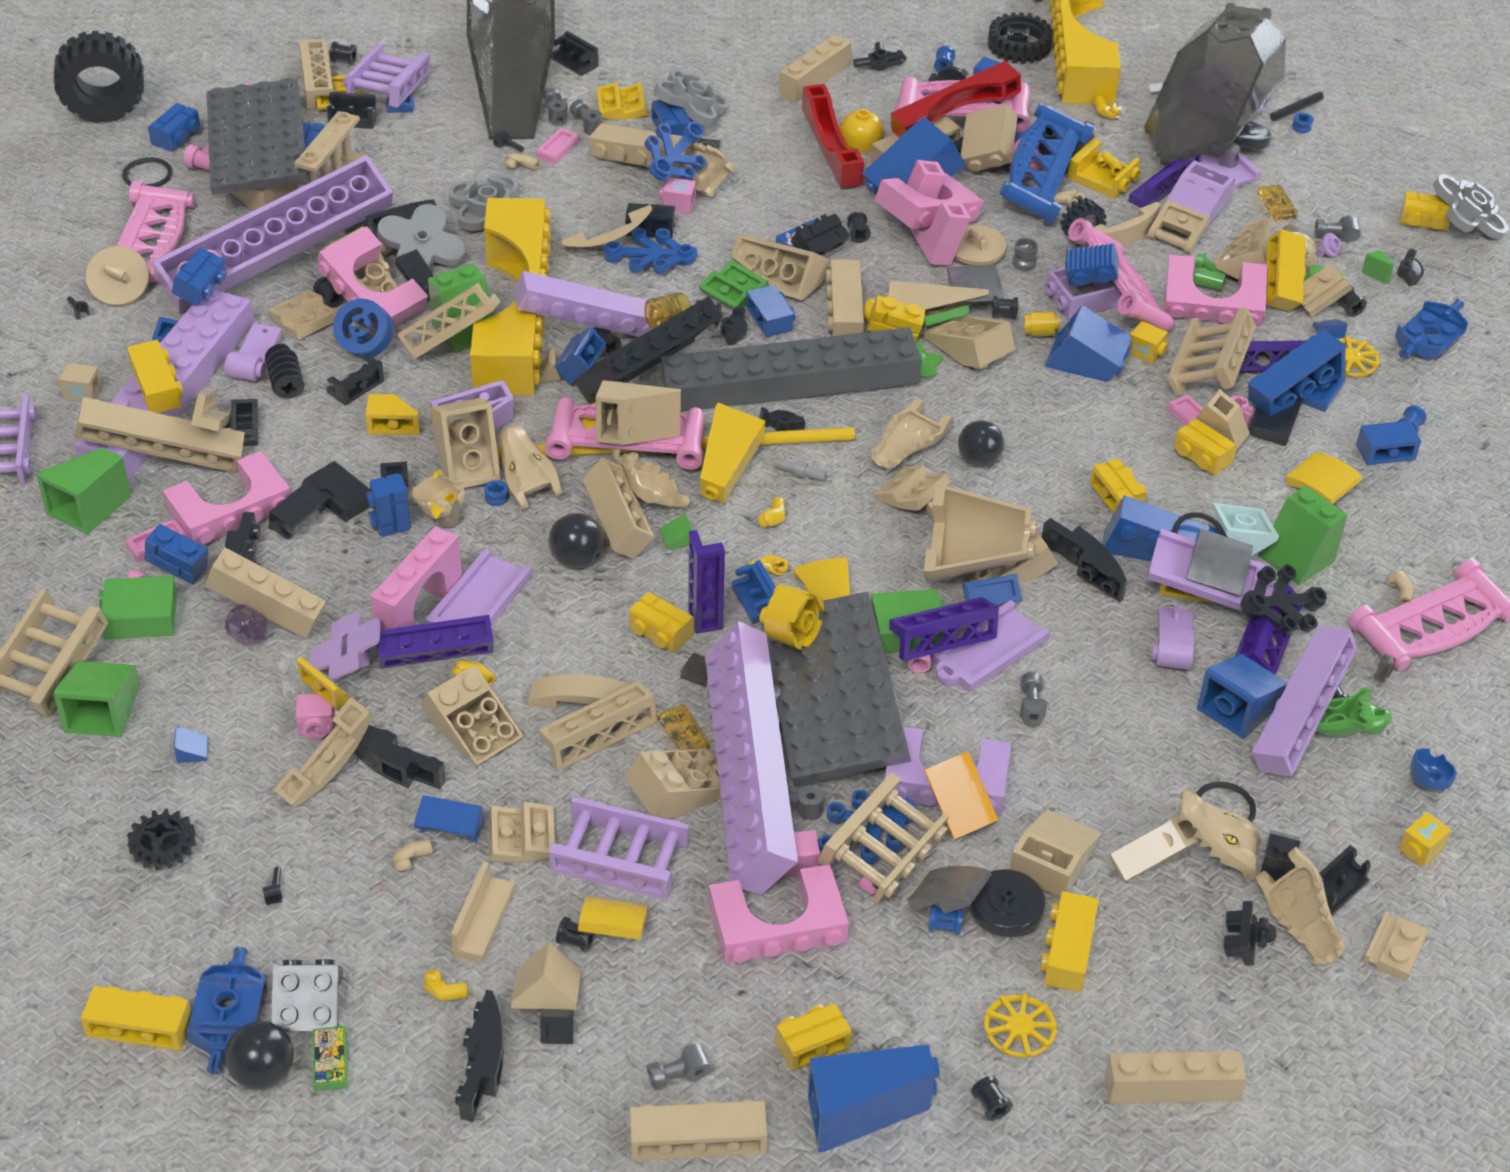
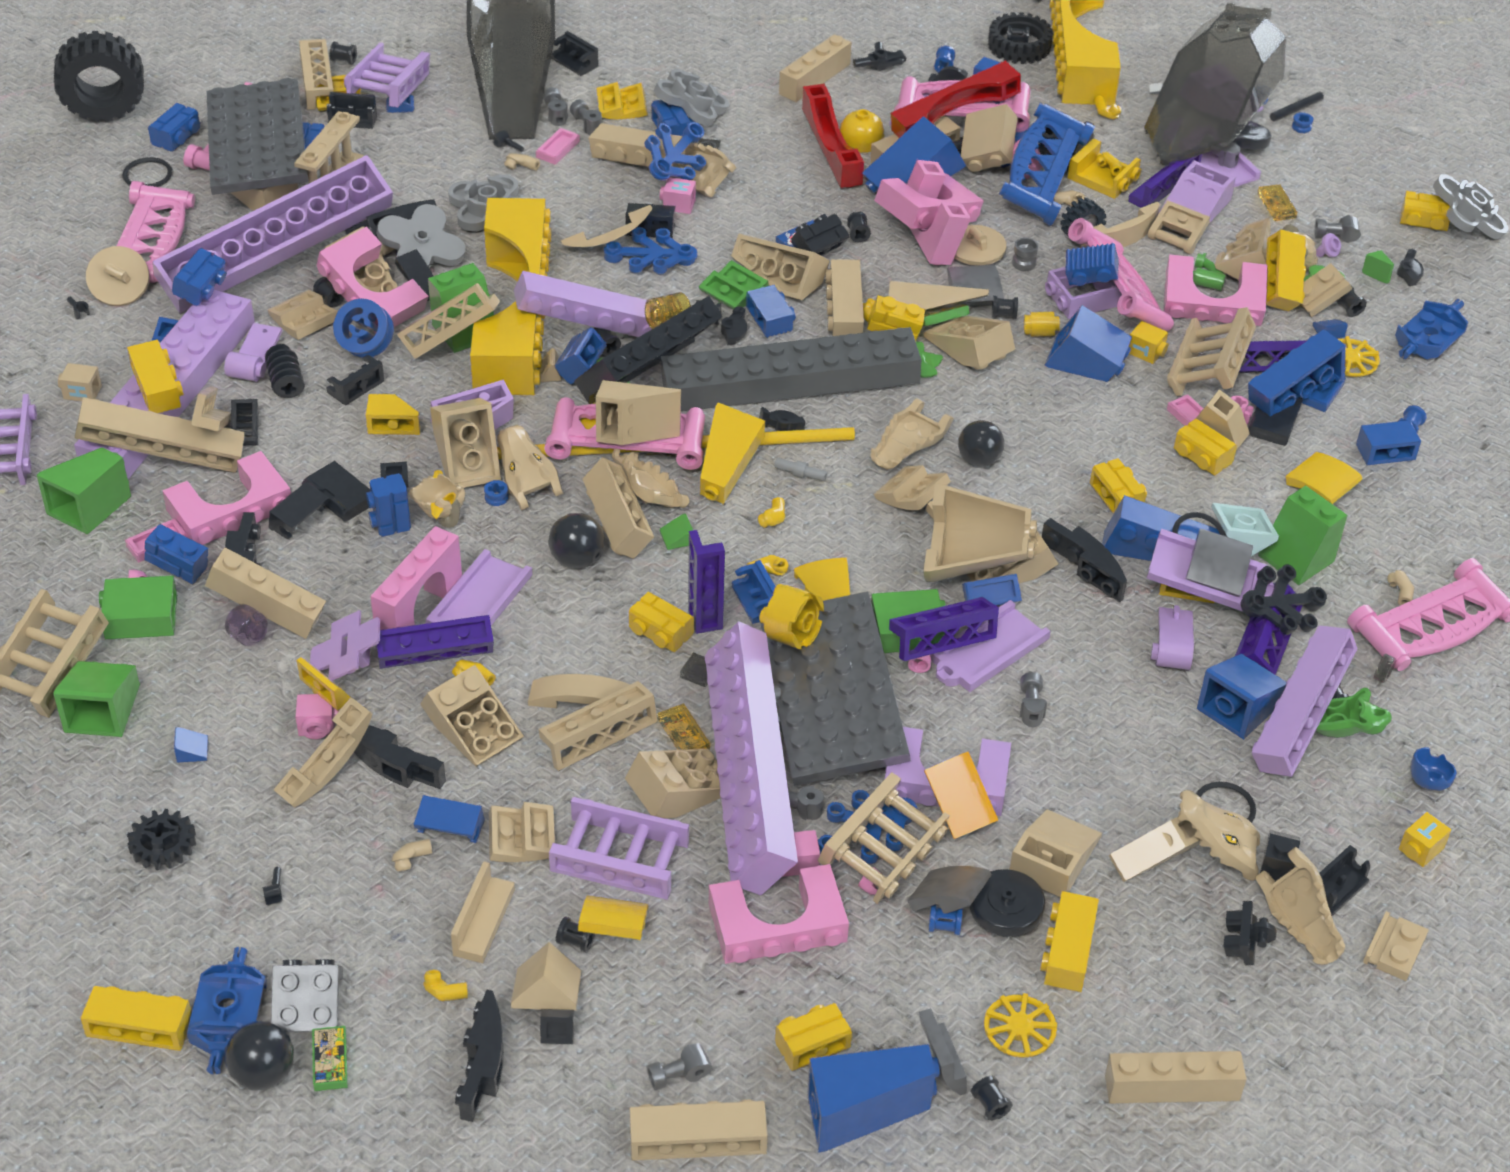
(944, 1051): none -> flat silver slope

